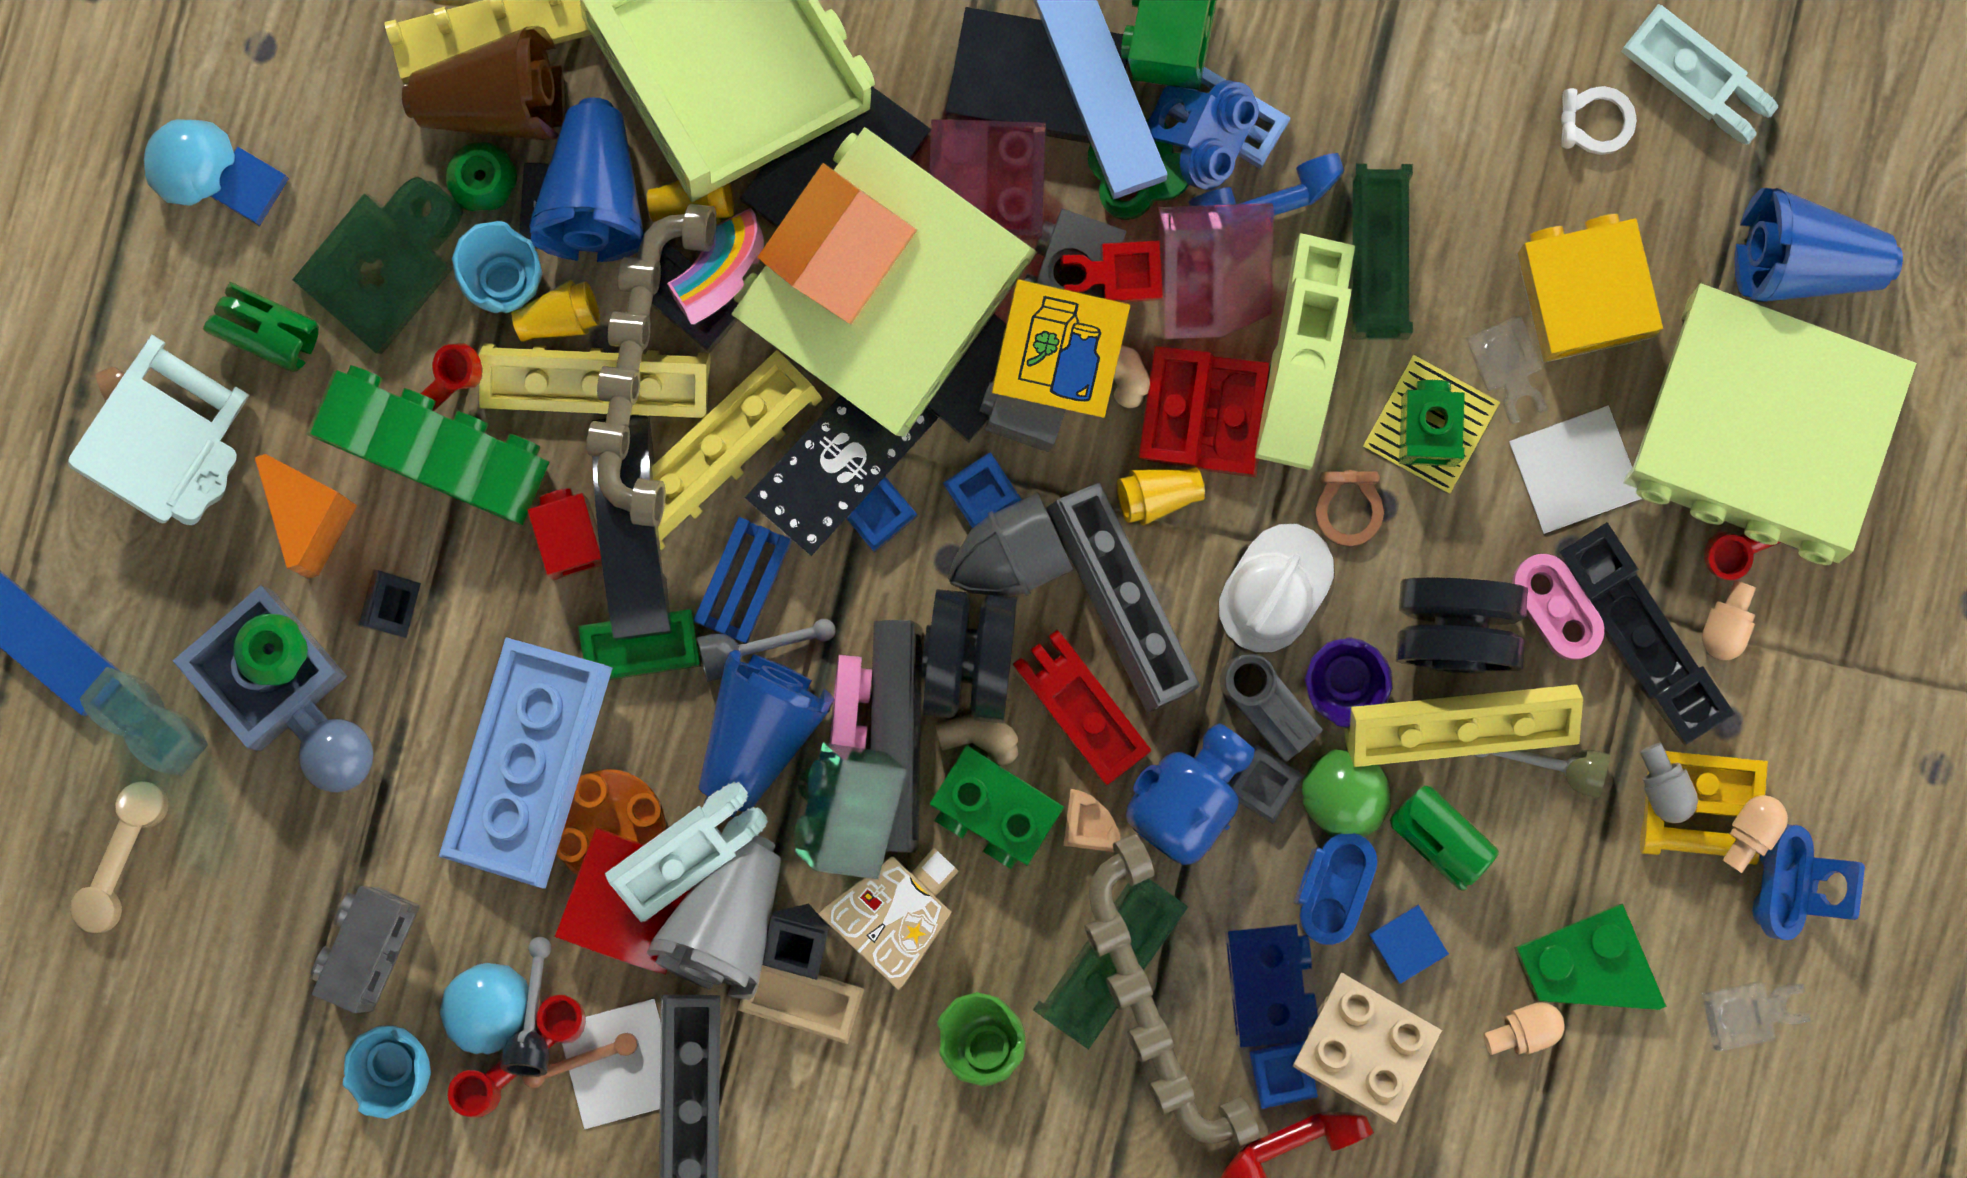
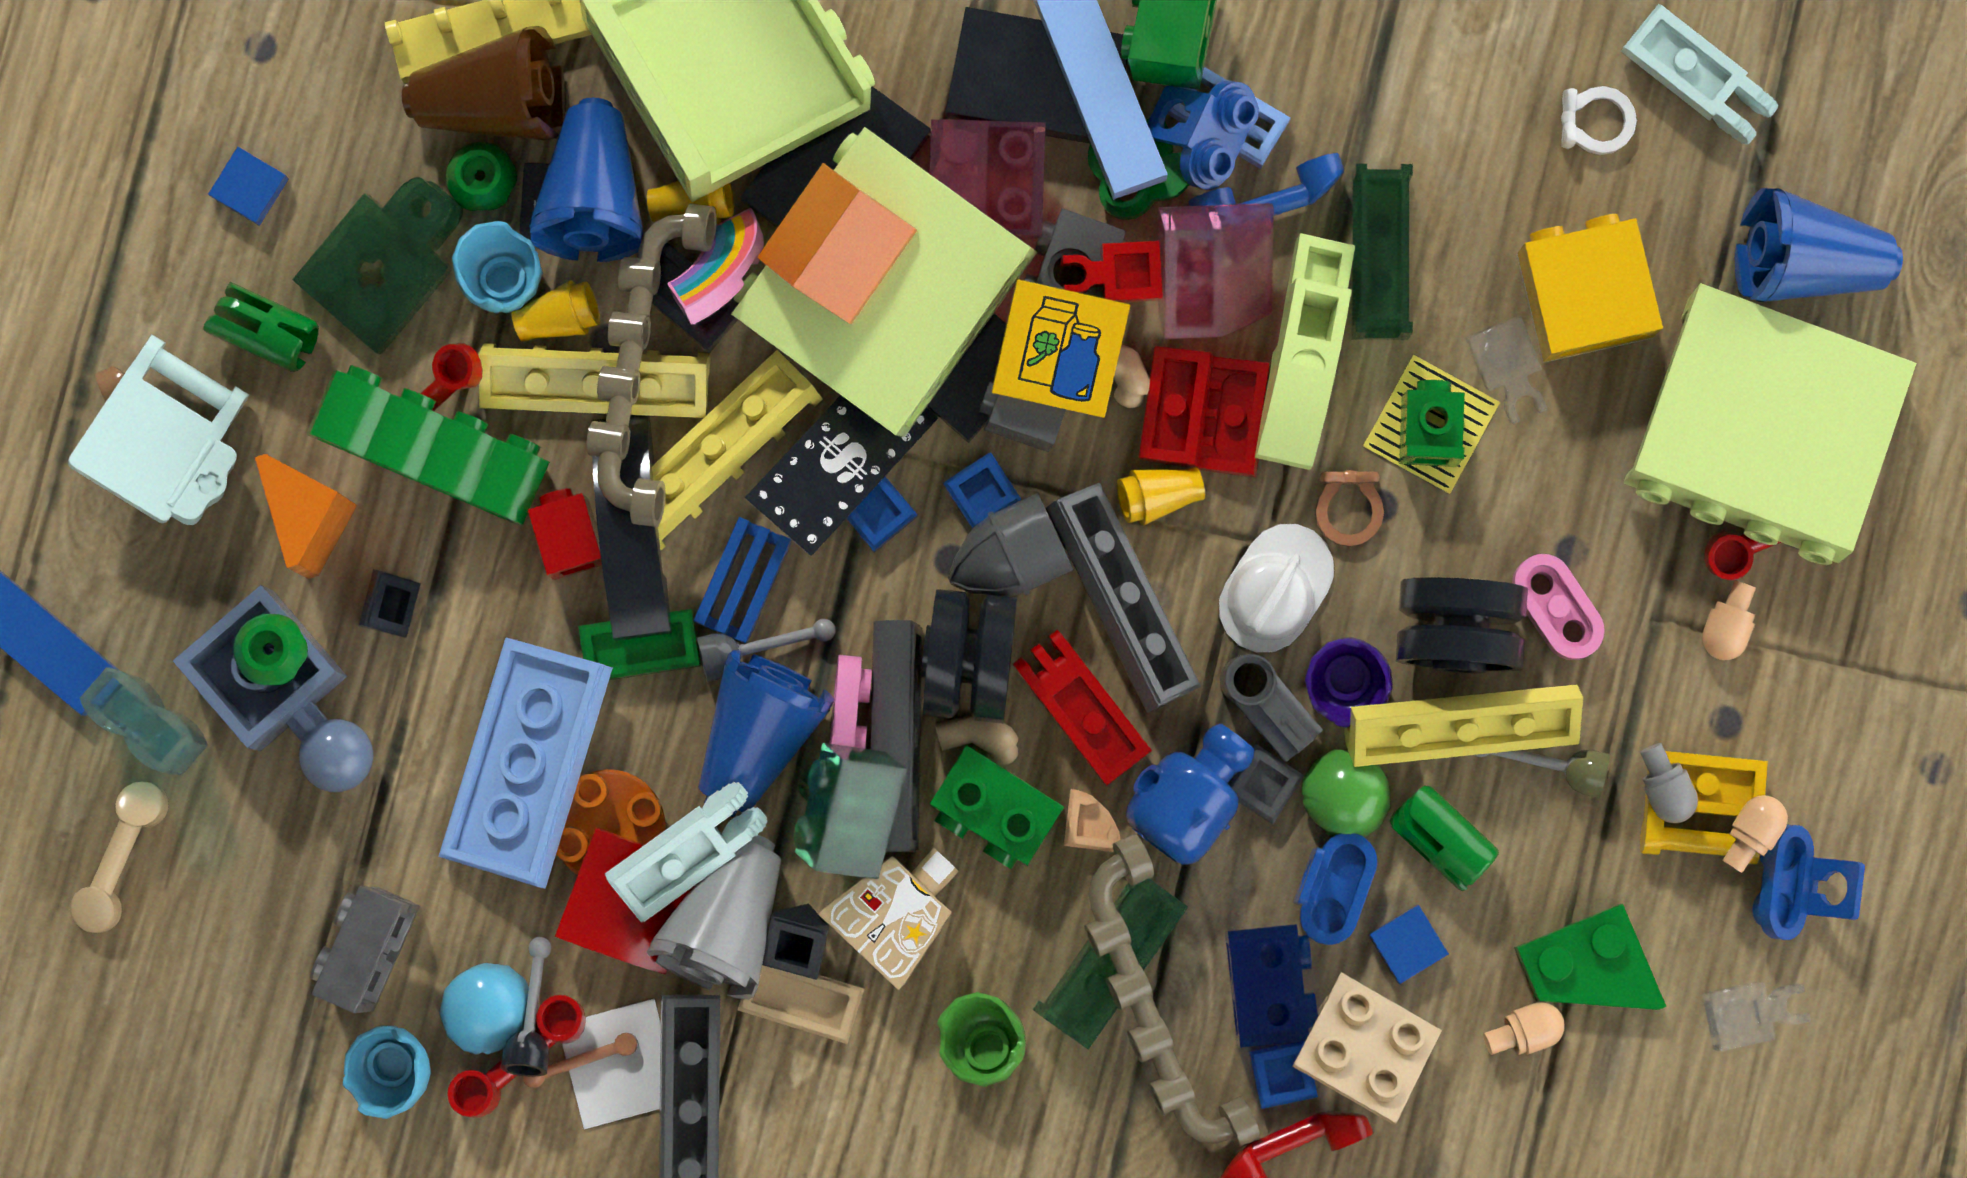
(187, 160): medium azure hair -> none
(1575, 469): white sticker -> none
(1644, 637): black slope -> none

